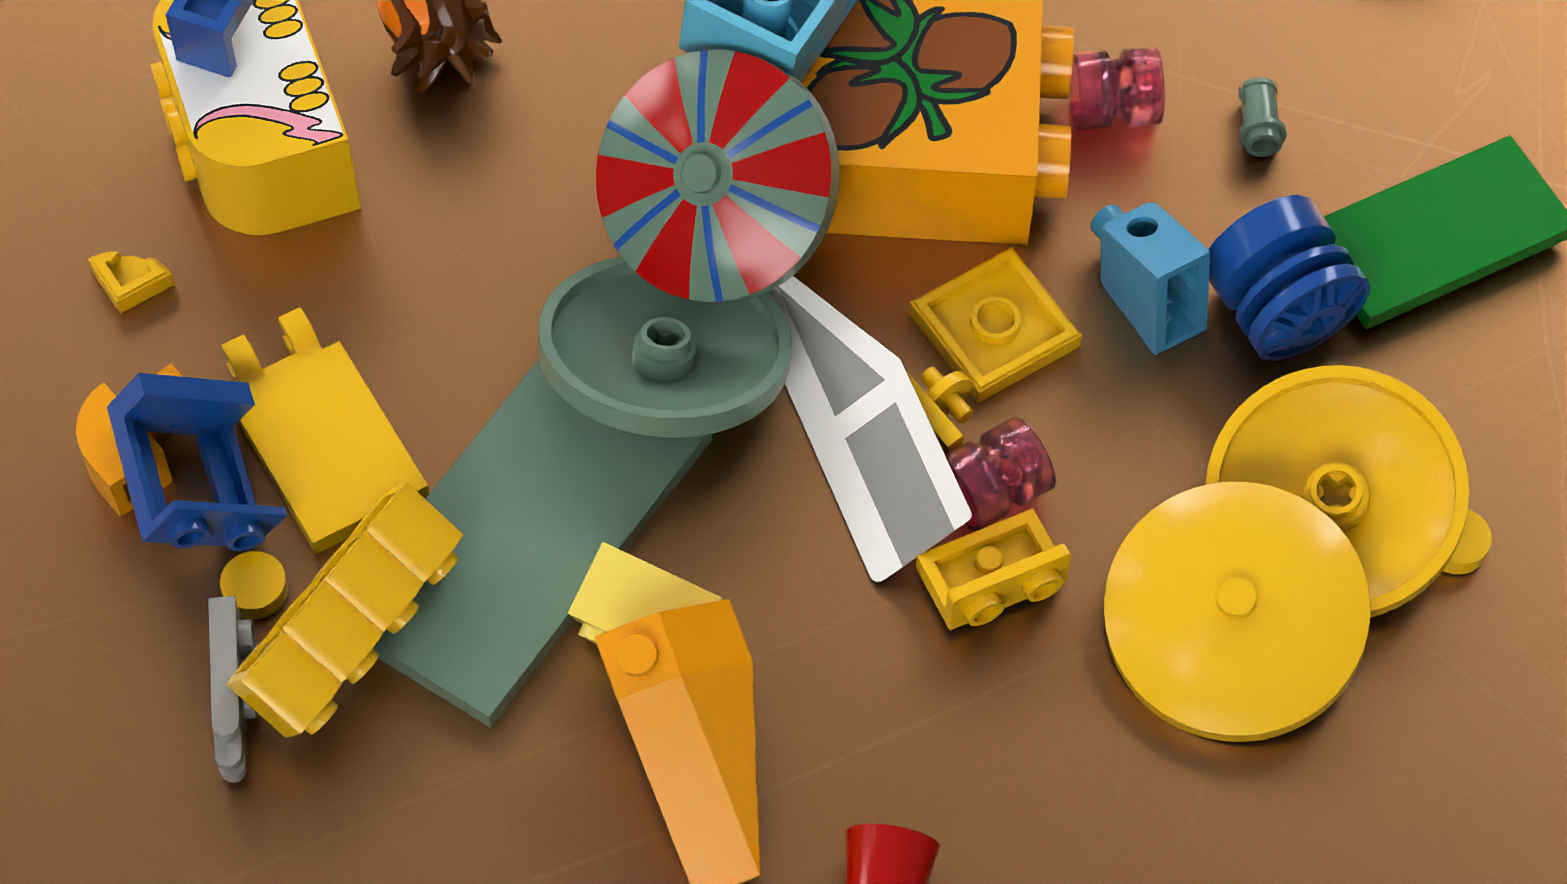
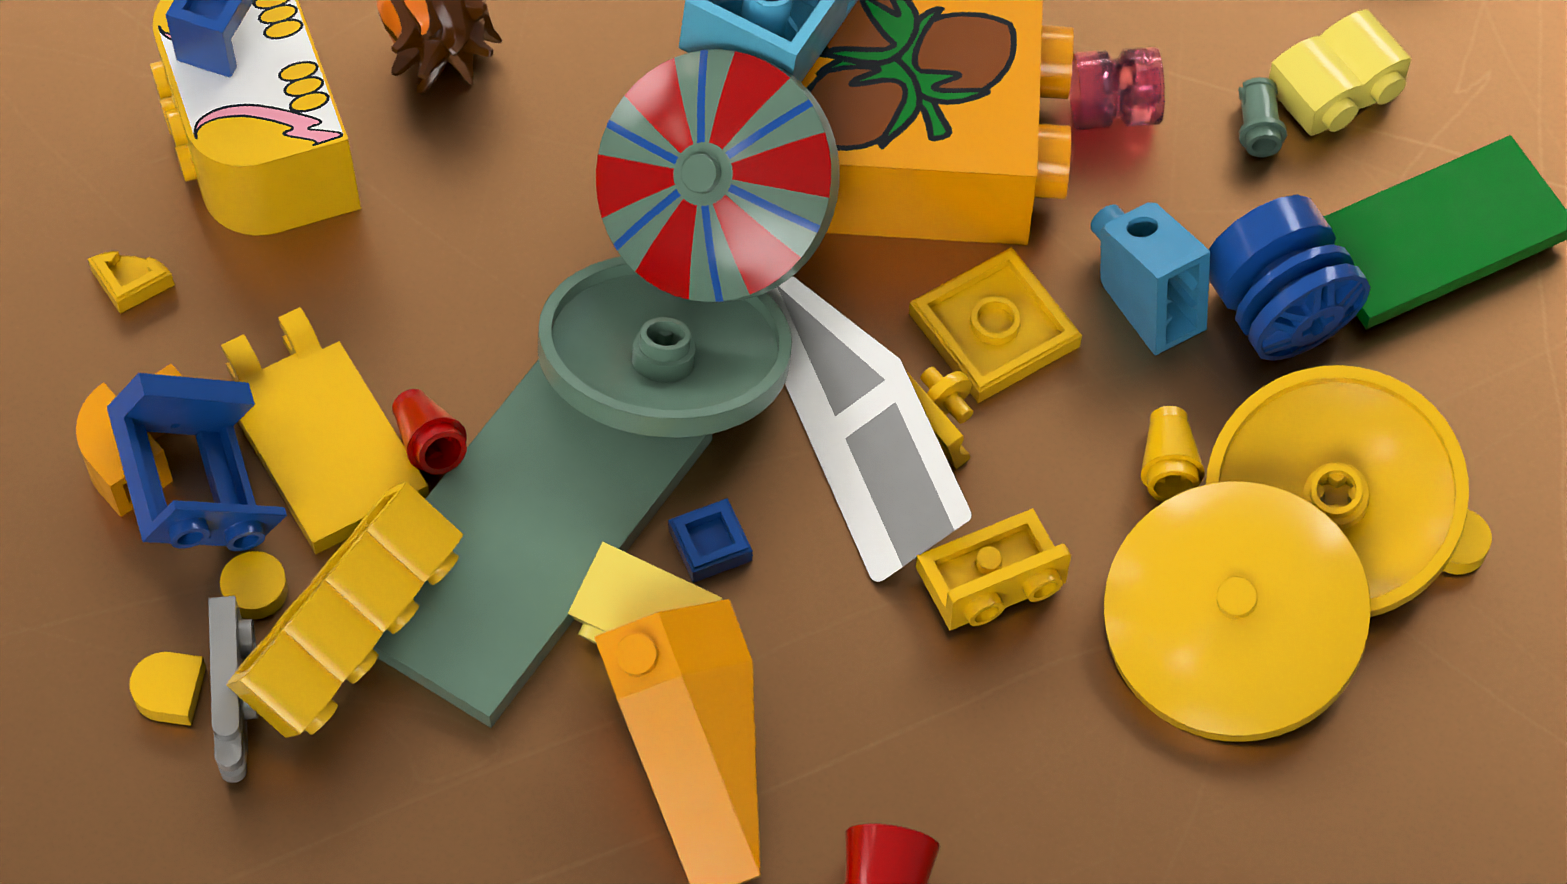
(168, 686): none -> yellow tile
(429, 433): none -> red cone
(710, 540): none -> blue tile
(1002, 470): clear pink wheel -> none
(1170, 455): none -> yellow cone
(1340, 72): none -> light yellow brick

